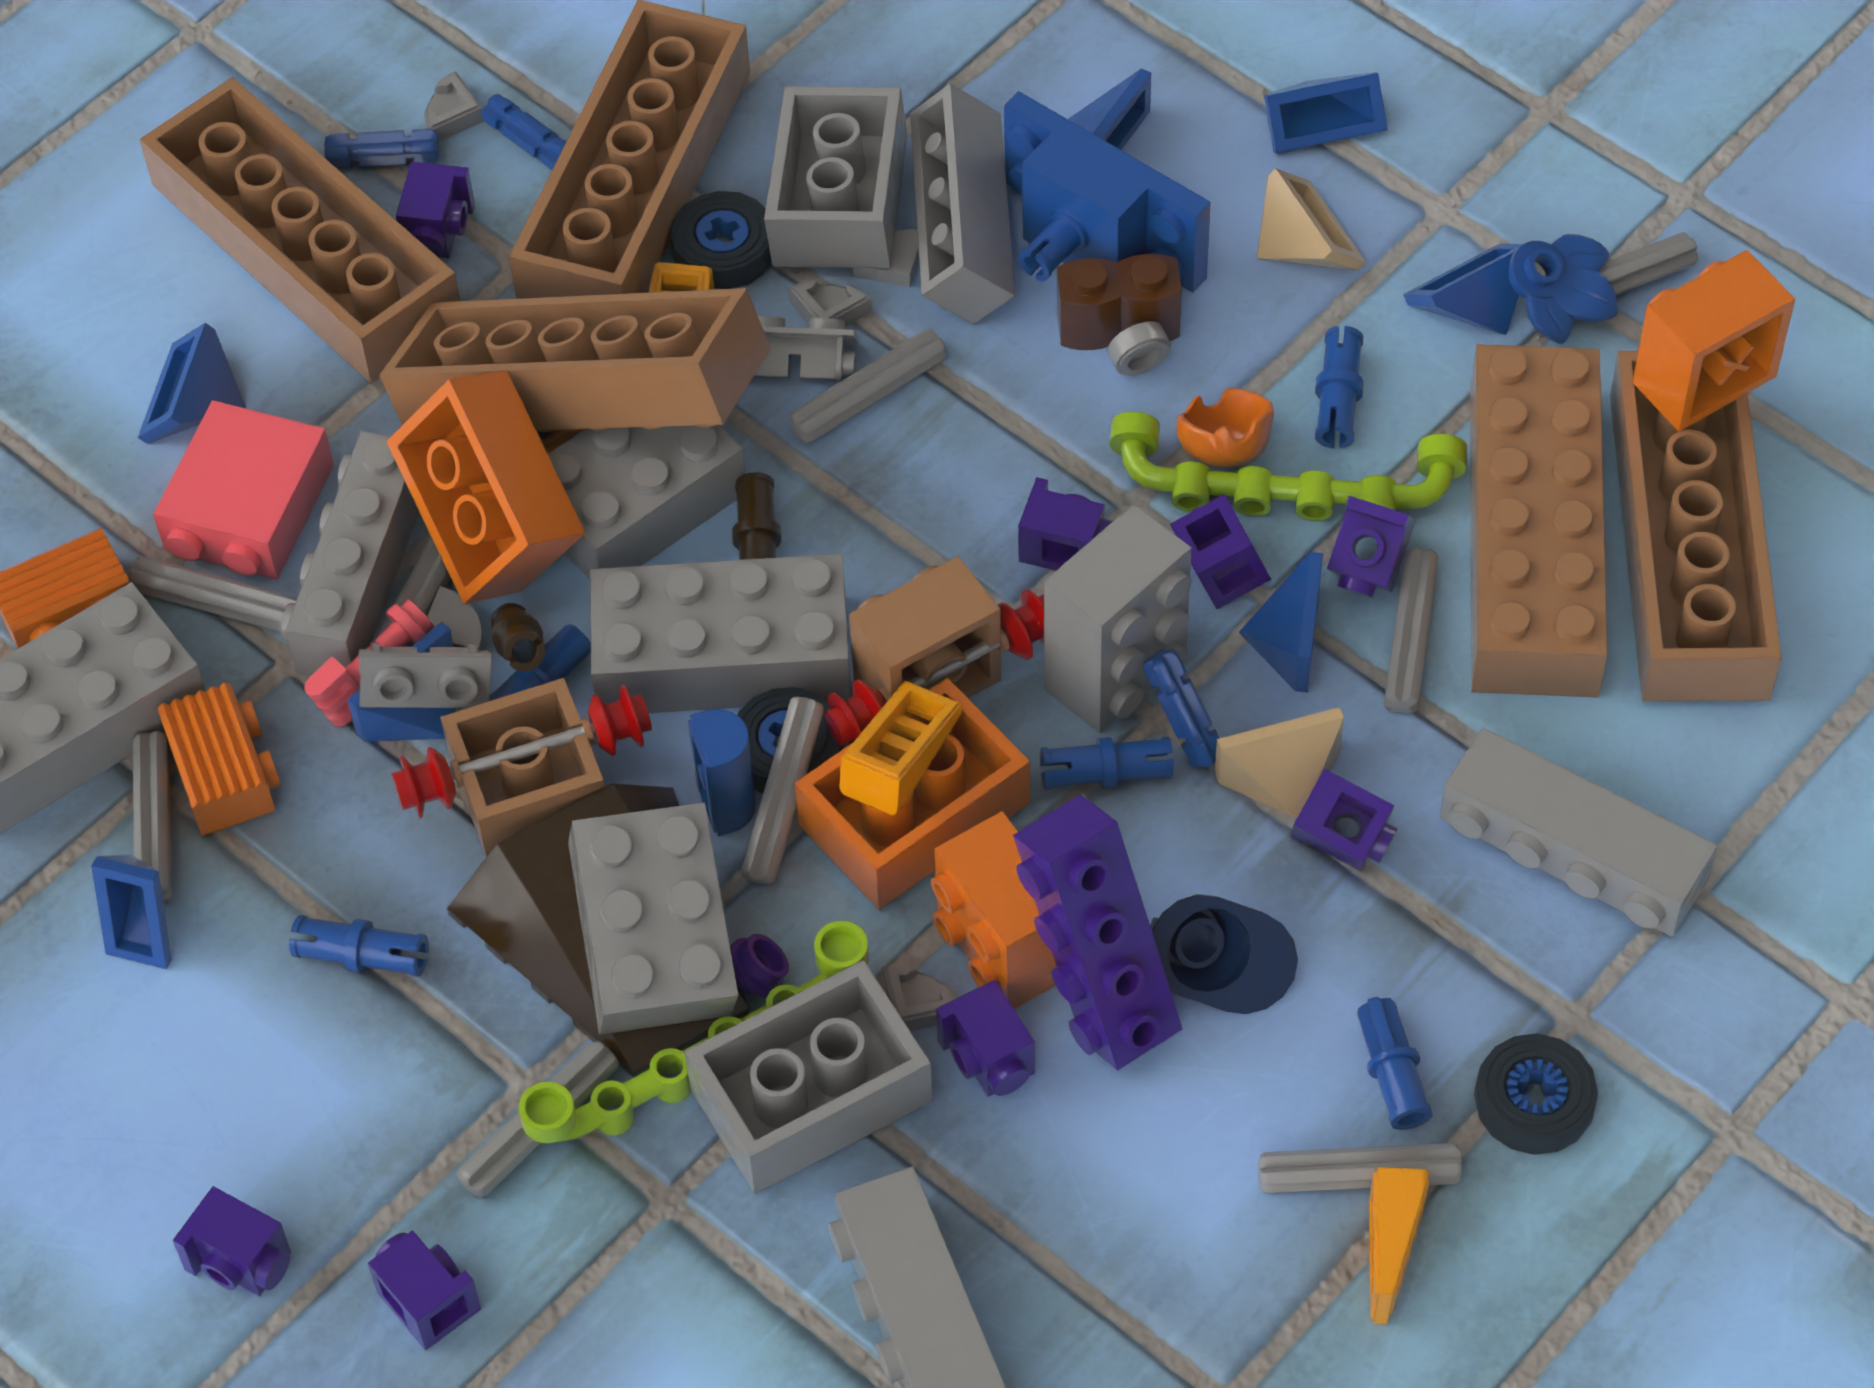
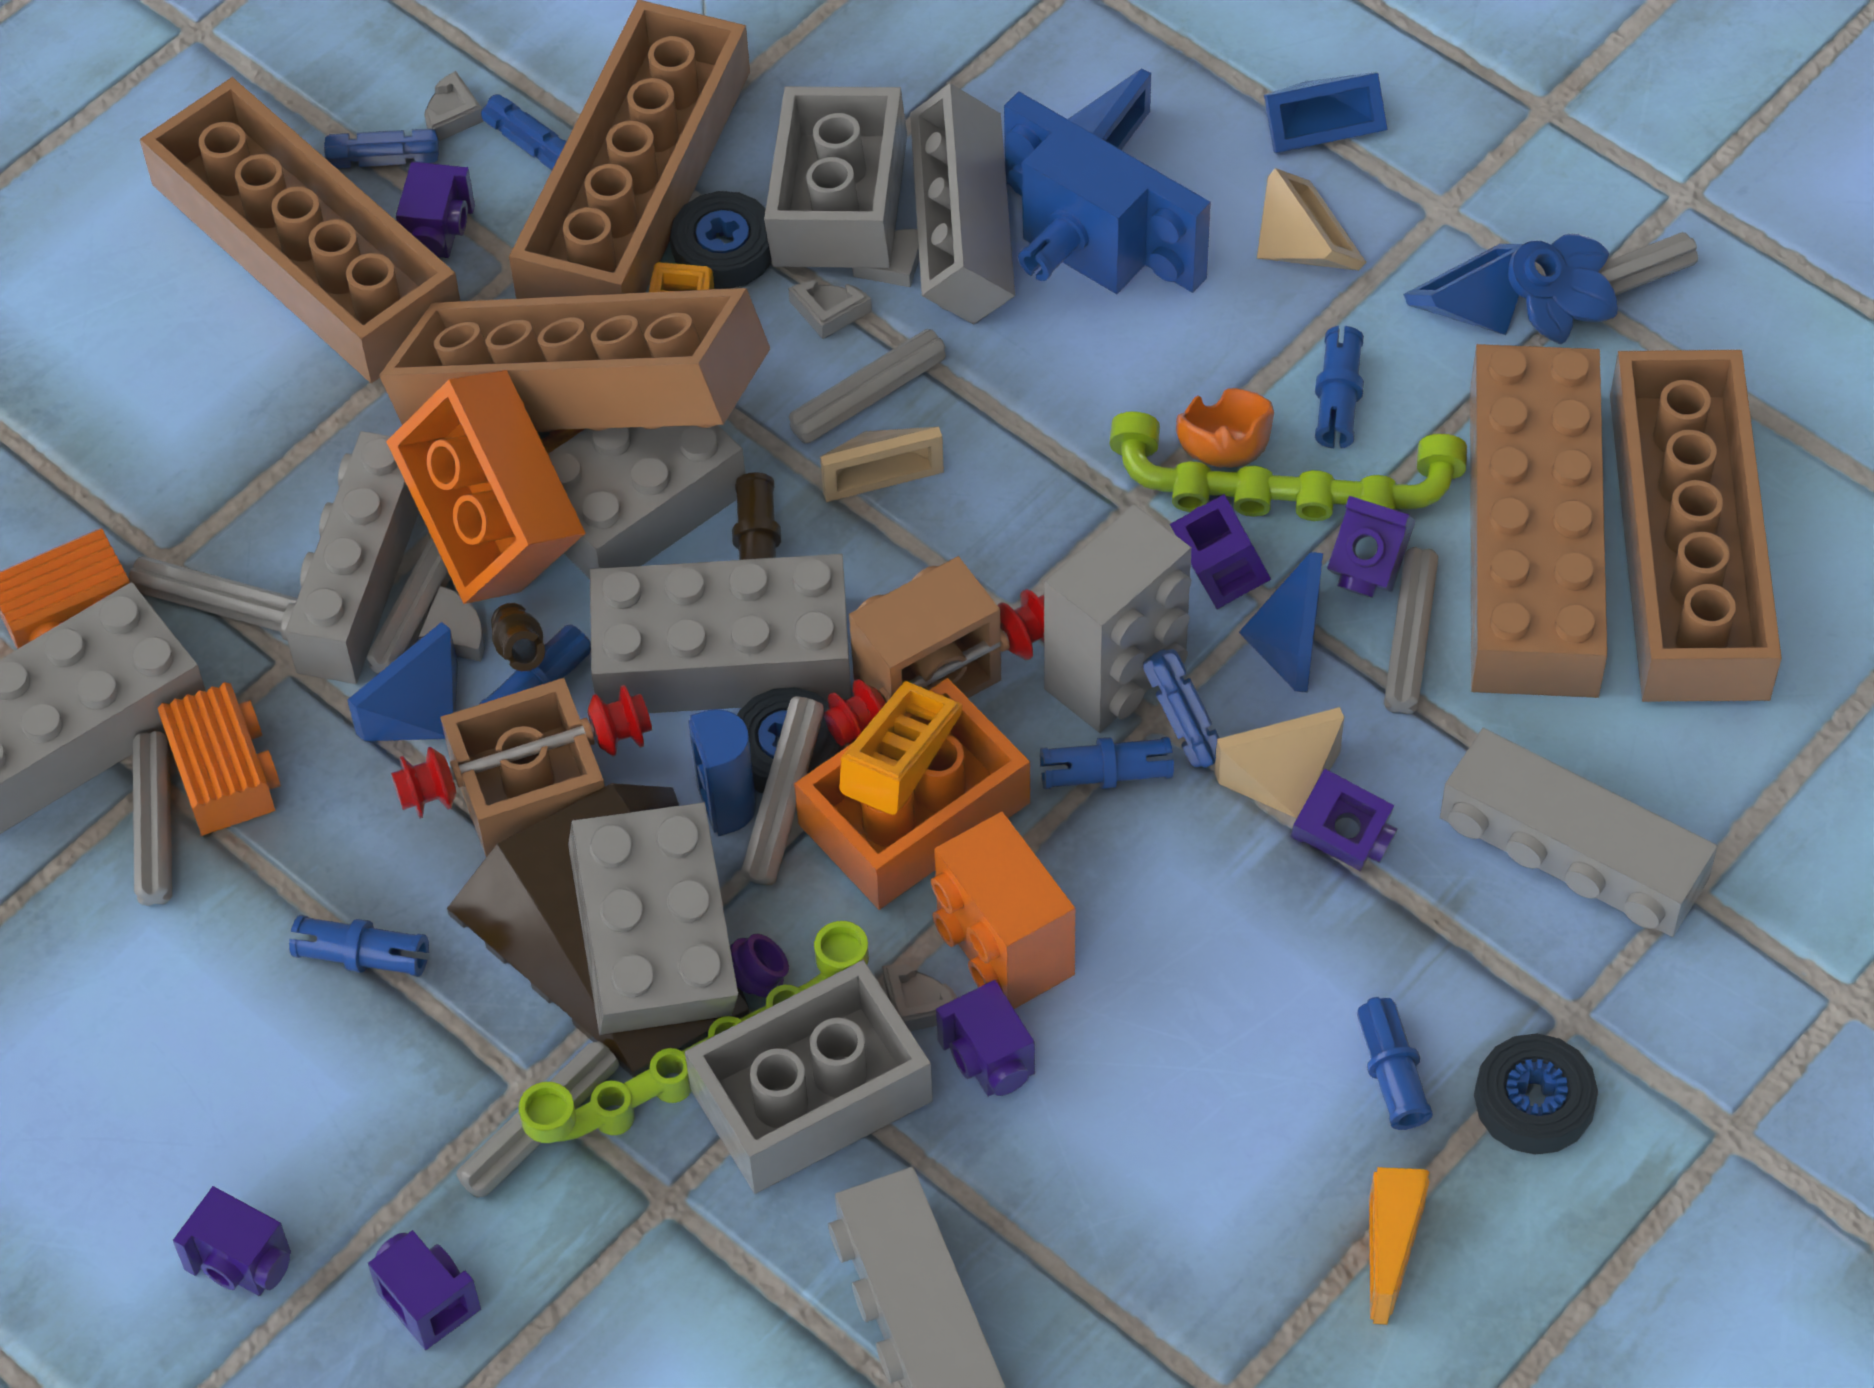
(131, 910): blue slope -> none
(189, 381): blue slope -> none
(243, 490): coral brick -> none
(335, 683): coral hinge -> none
(424, 680): light grey hinge -> none
(819, 347): light grey hinge -> none
(881, 460): none -> tan slope
(1057, 526): dark purple brick -> none
(1097, 932): dark purple brick -> none
(1107, 297): reddish brown brick -> none
(1139, 348): light grey tile -> none
(1224, 953): dark blue piece -> none
(1354, 1166): light grey axle -> none
(1712, 339): orange brick -> none

